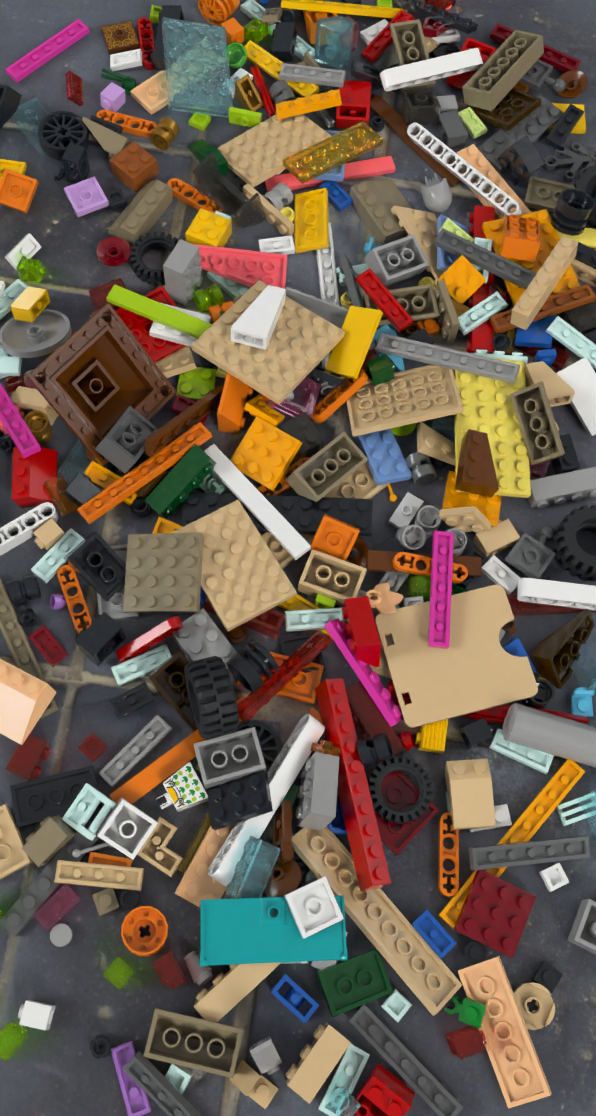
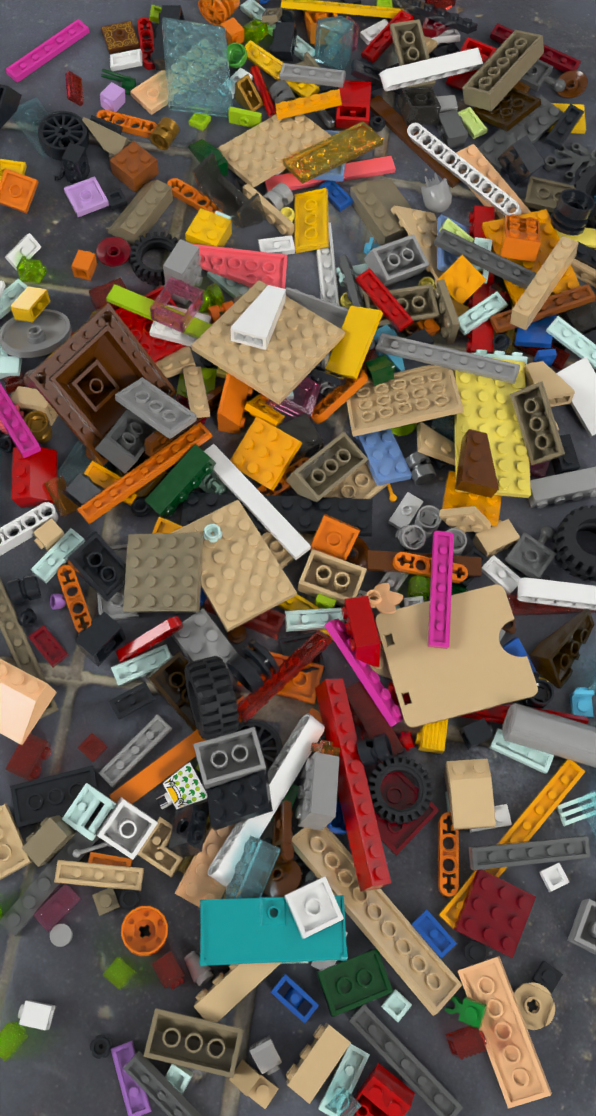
(84, 265): none -> orange brick
(156, 408): none -> light grey plate
(169, 317): none -> clear pink window
(188, 831): none -> black brick
(196, 391): none -> tan plate
(212, 528): none -> light aqua plate

